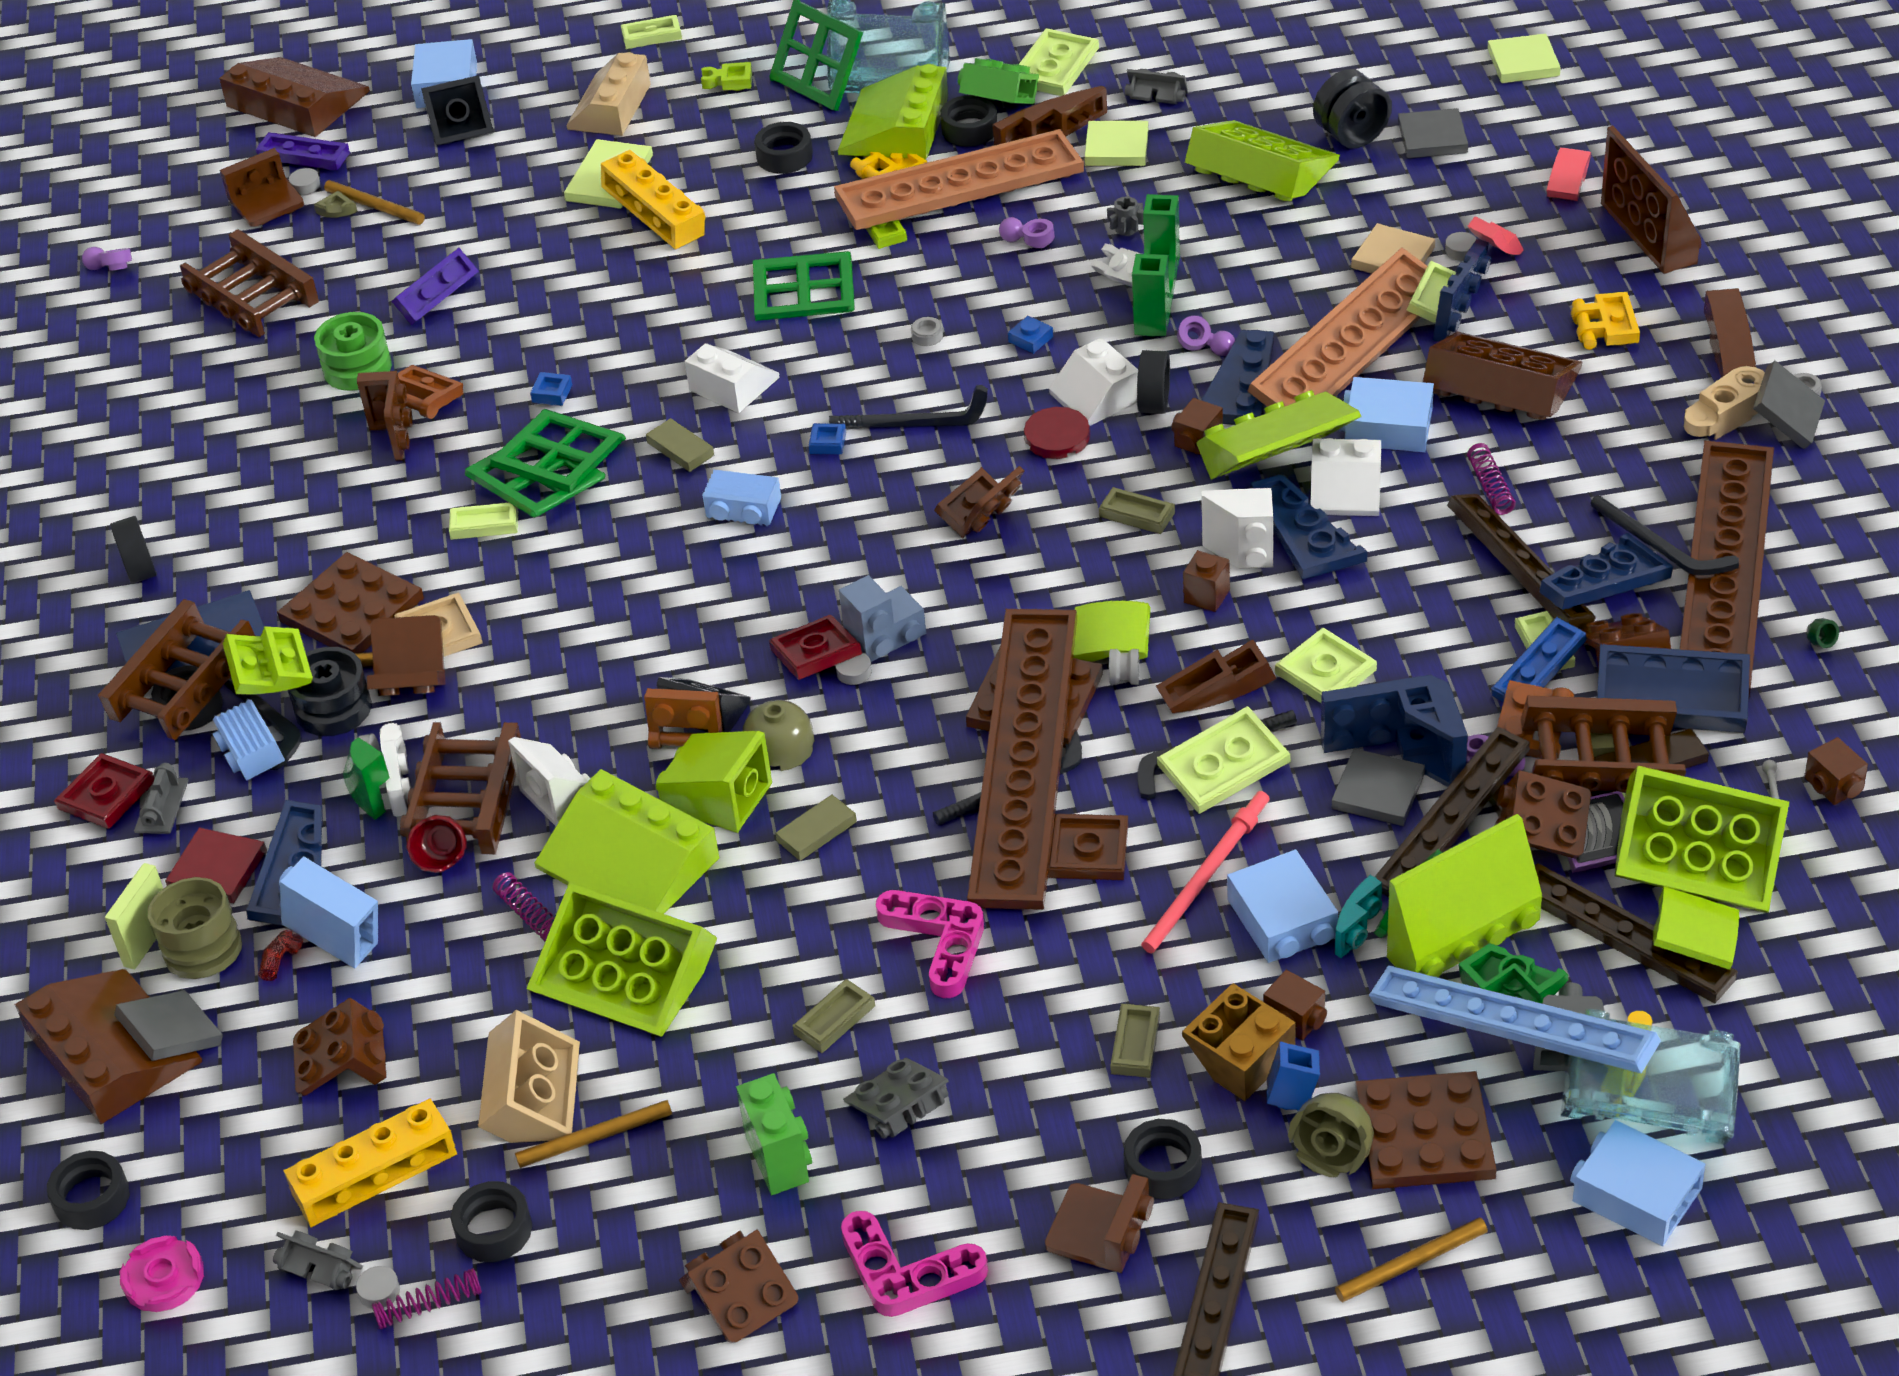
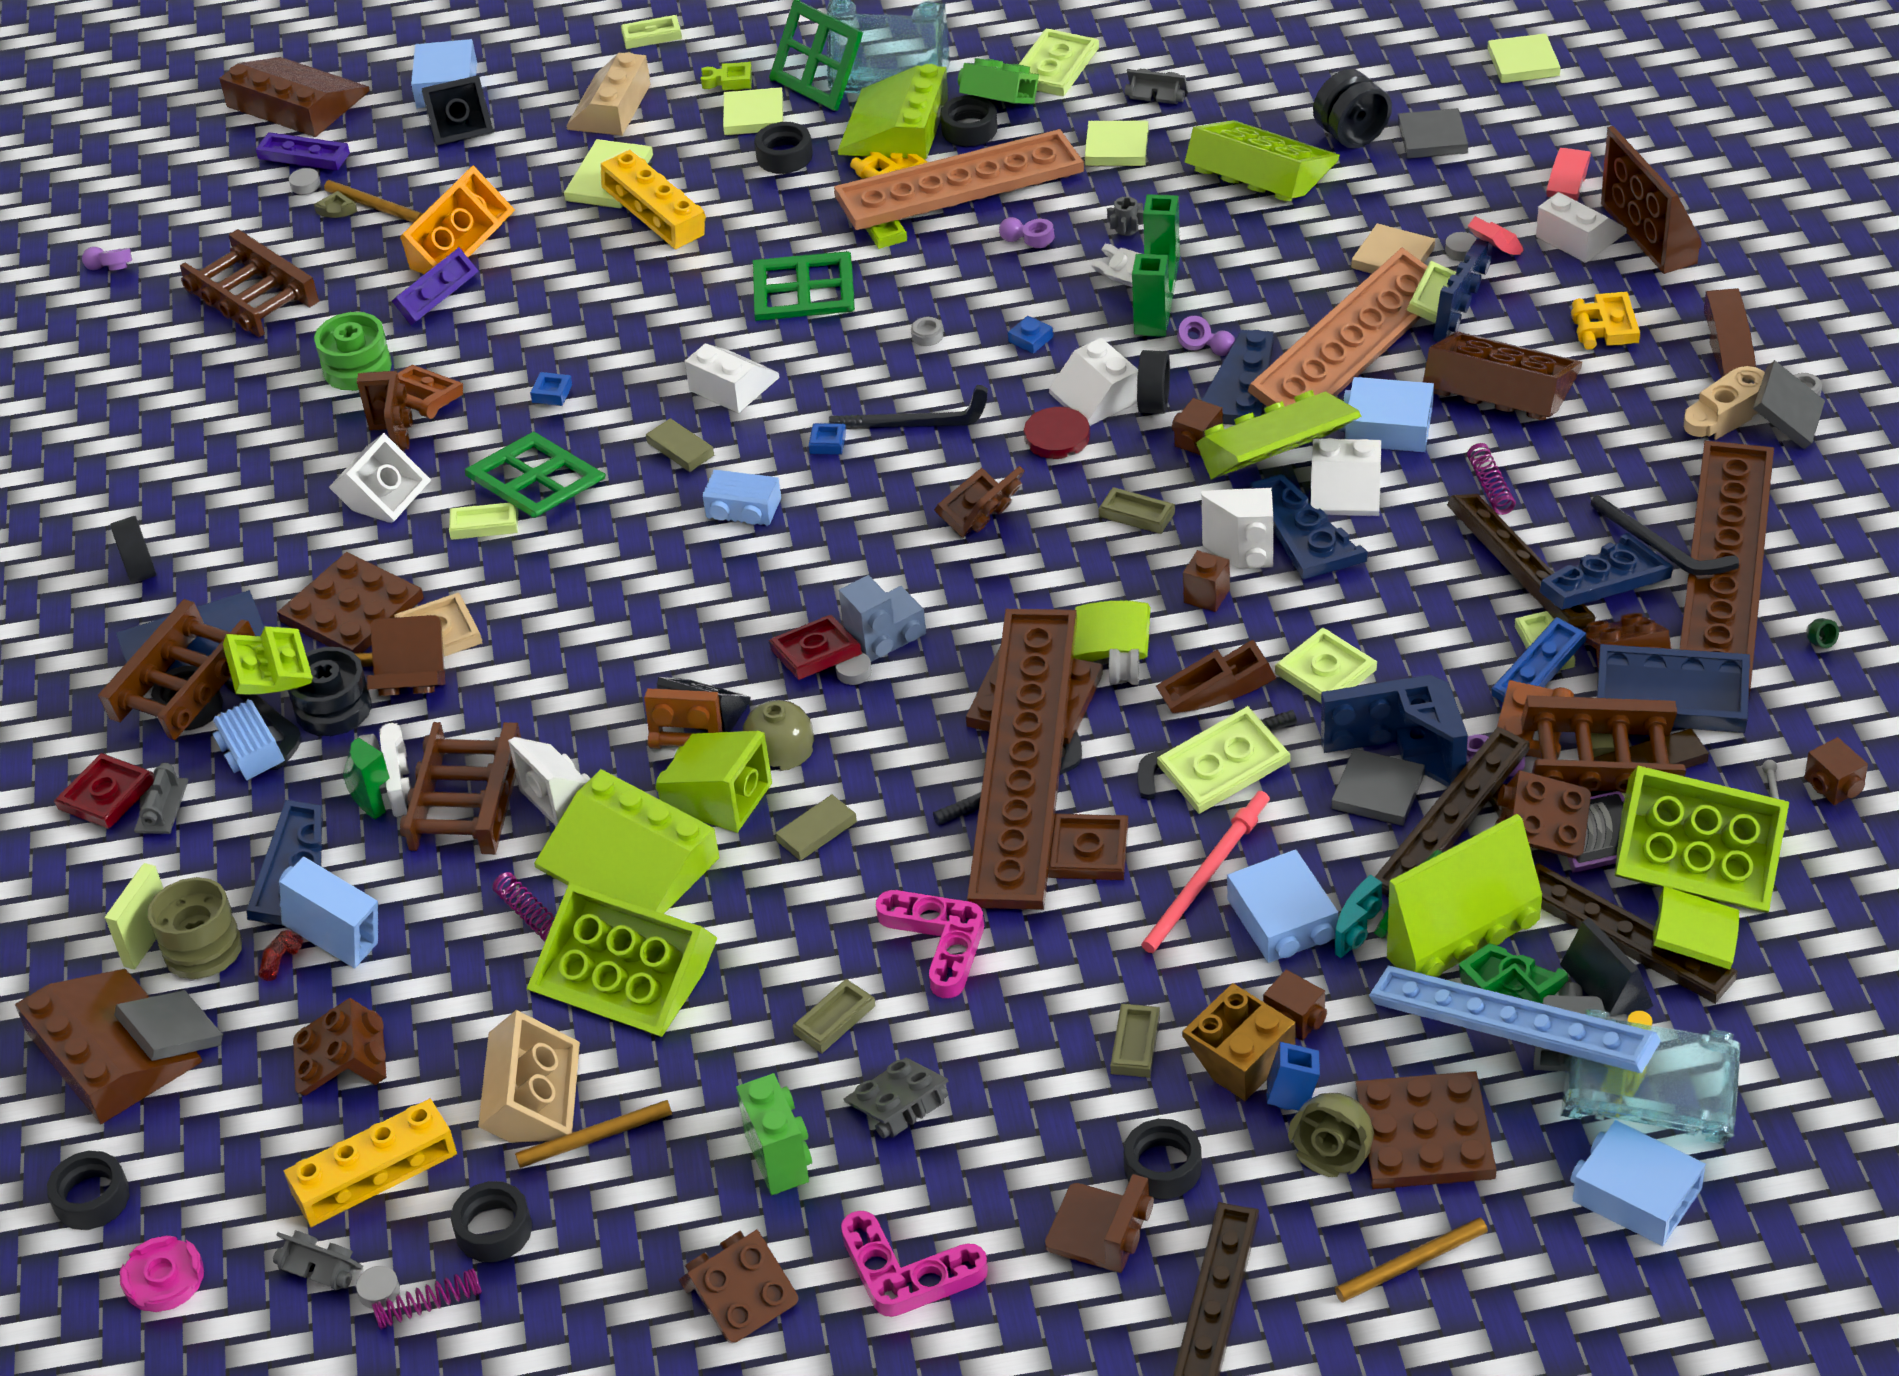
(219, 857): dark red tile -> none
(260, 188): reddish brown bracket -> none
(380, 481): none -> white slope
(436, 843): dark red hair -> none
(459, 218): none -> light orange slope
(527, 436): green window -> none
(752, 110): none -> yellowish green tile
(1063, 112): reddish brown slope -> none
(1576, 227): none -> white slope
(1605, 971): none -> black slope

